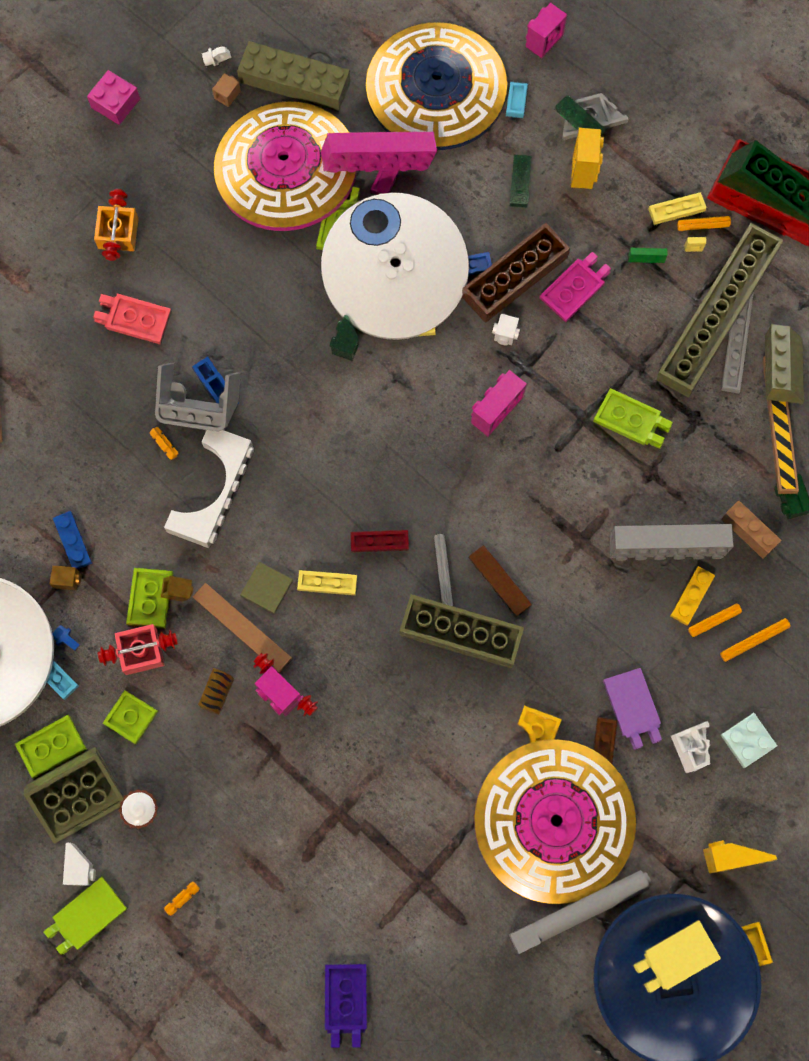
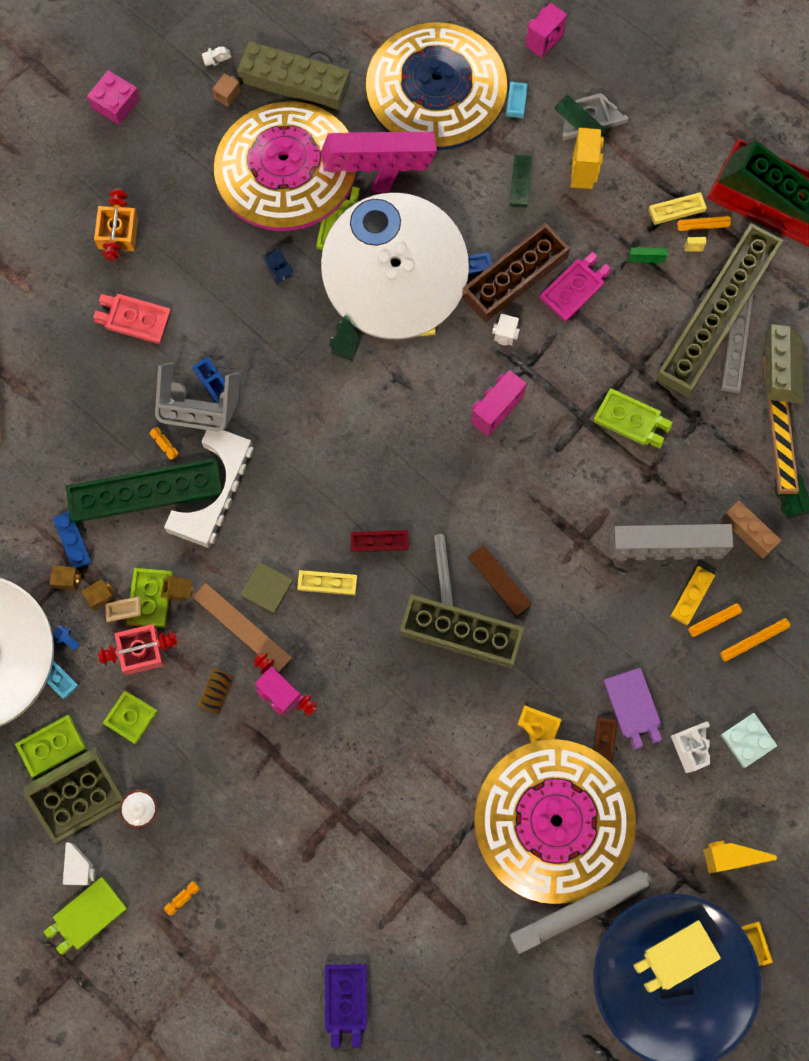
(98, 594): none -> pearl gold brick
(123, 609): none -> tan tile
(143, 490): none -> dark green plate
(277, 265): none -> dark blue brick

